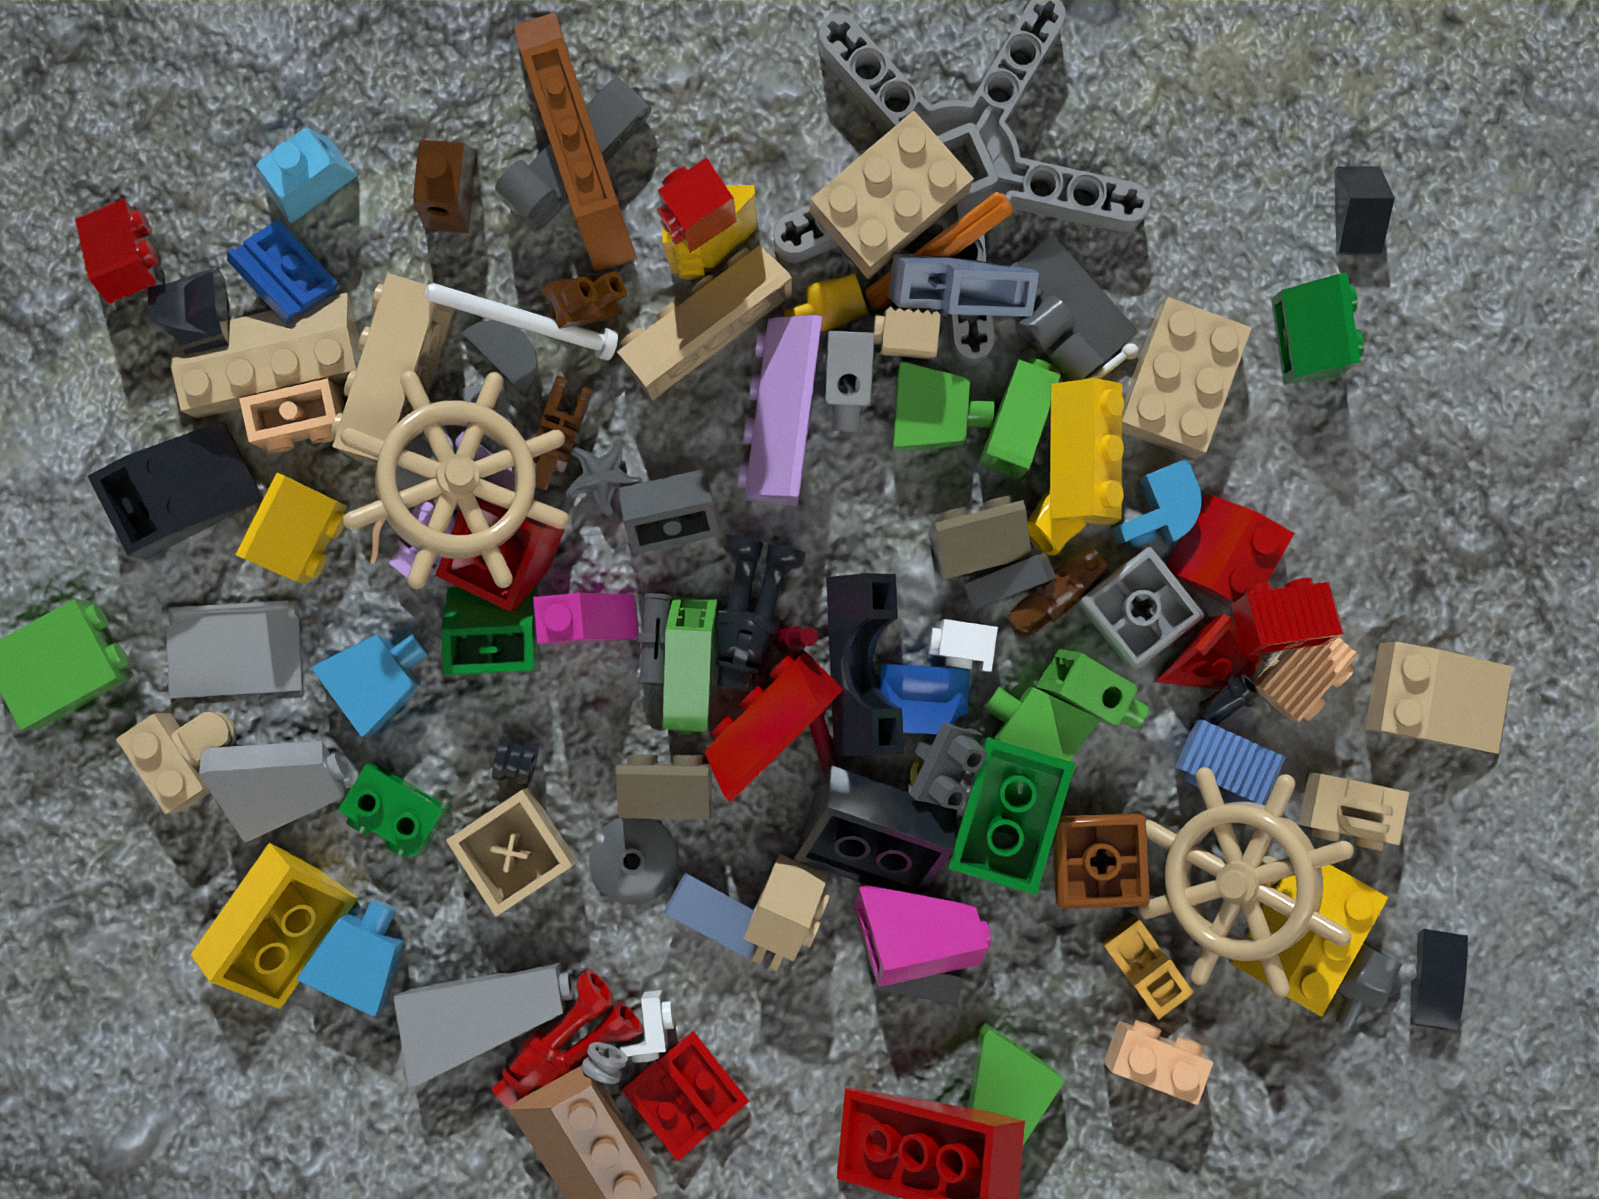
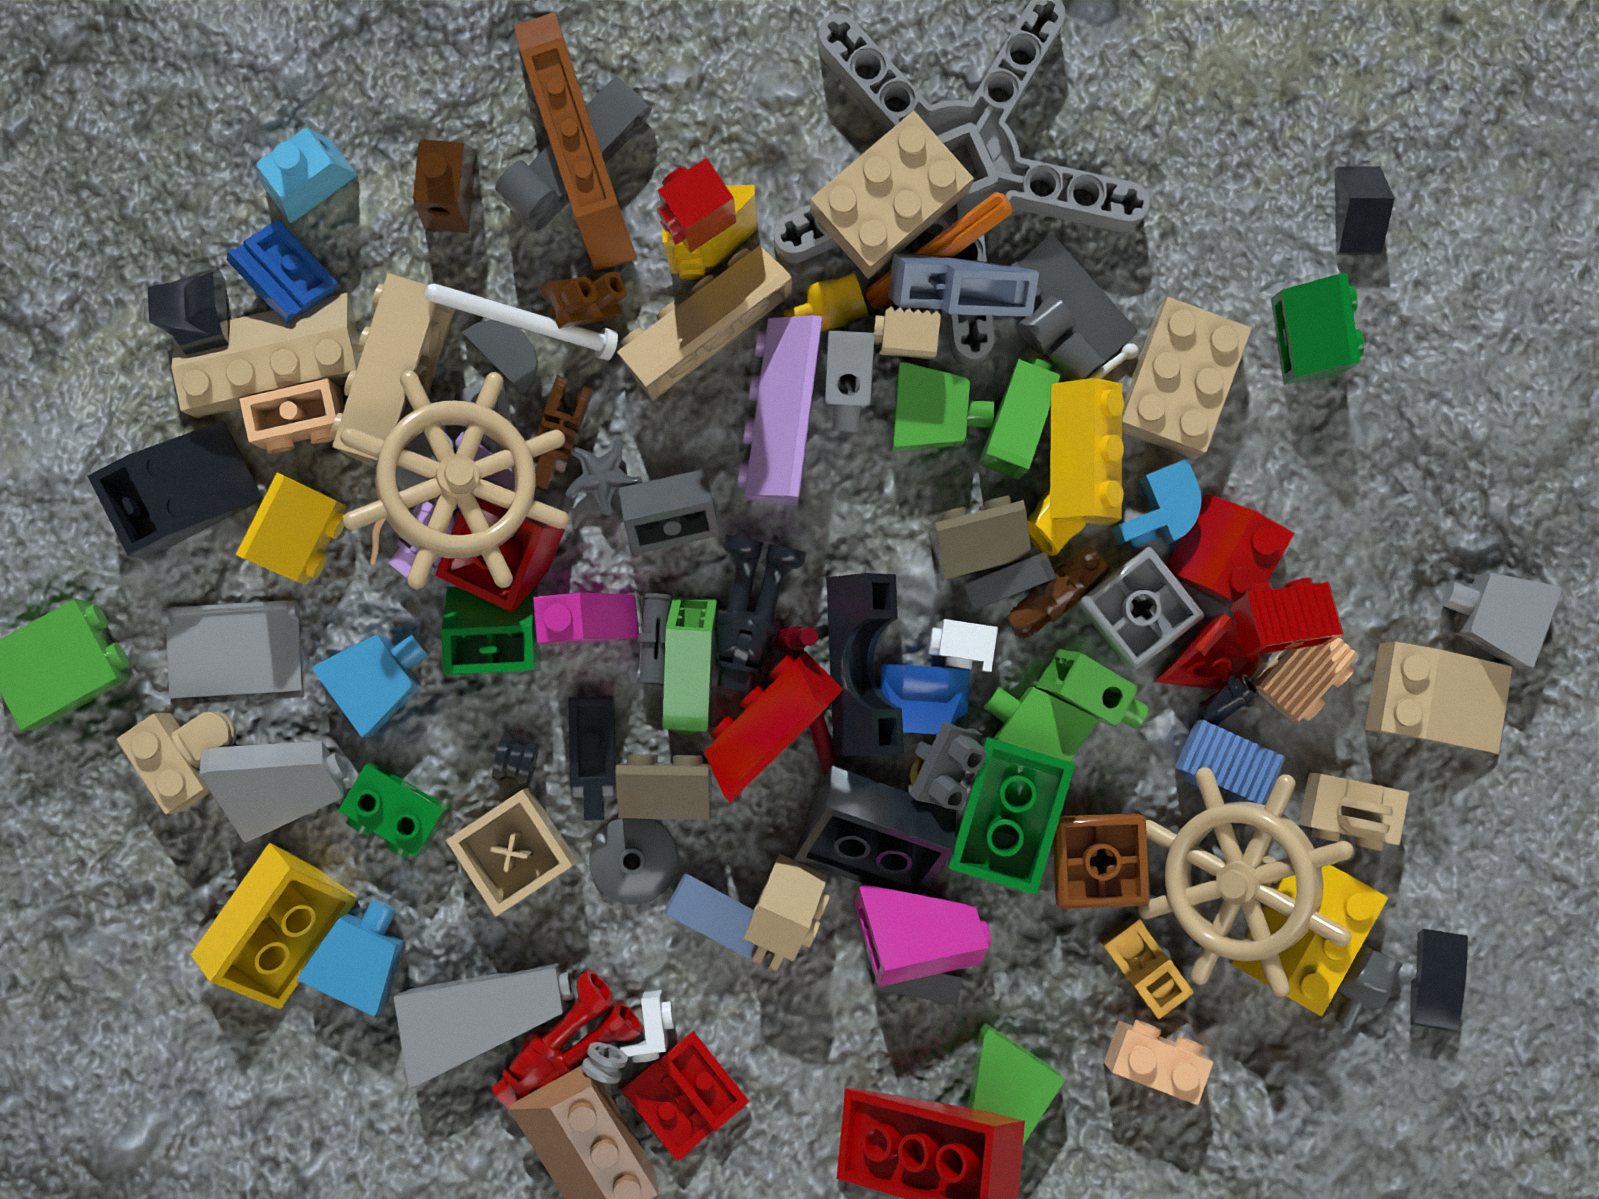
(117, 250): red brick -> none
(592, 752): none -> black hinge
(1504, 615): none -> light grey torso

